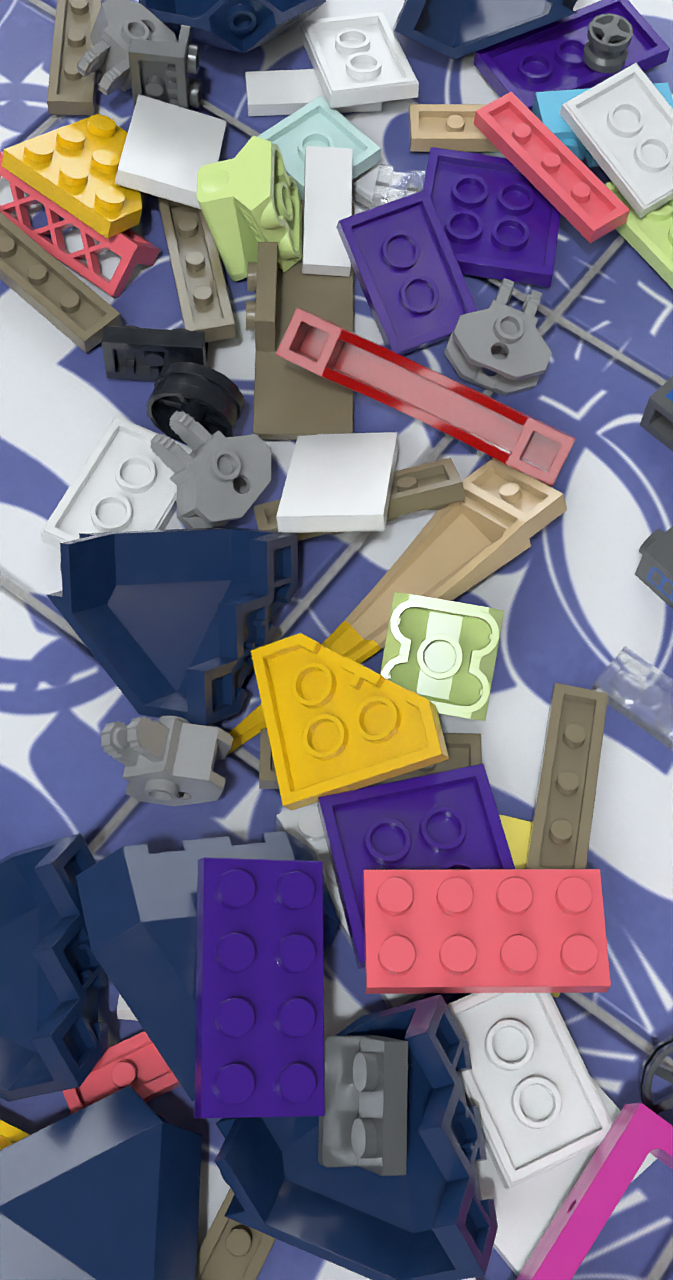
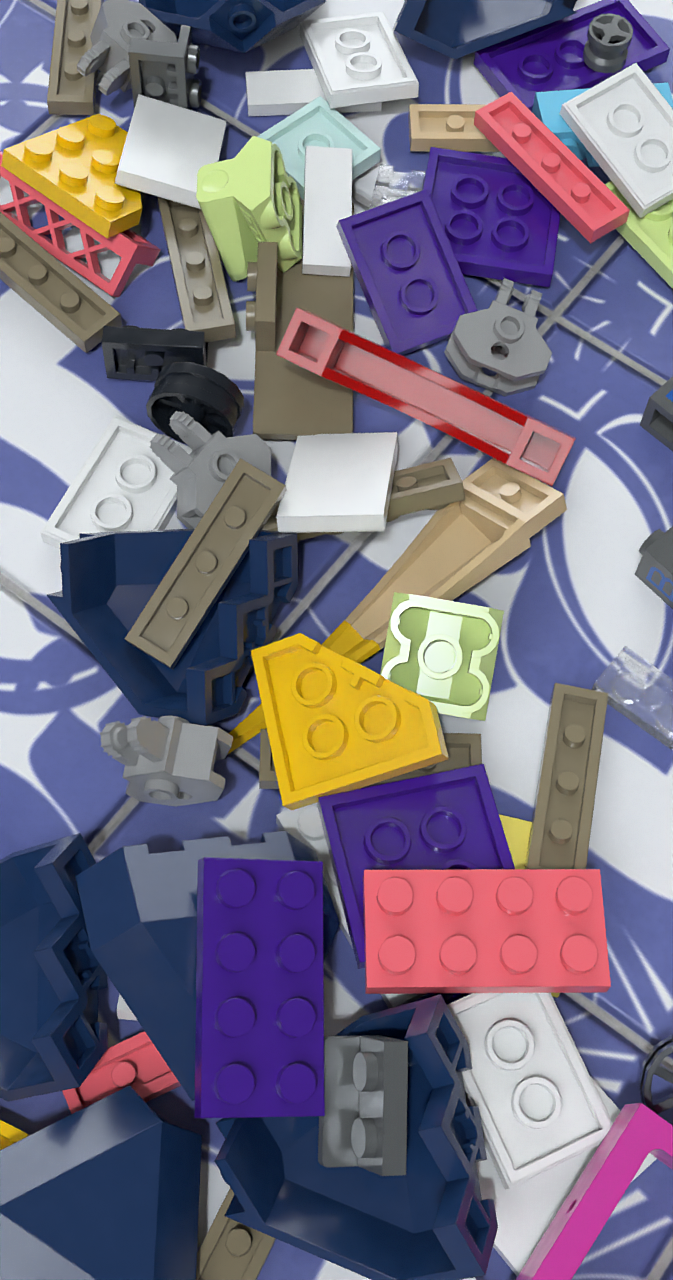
(206, 564): none -> dark tan plate

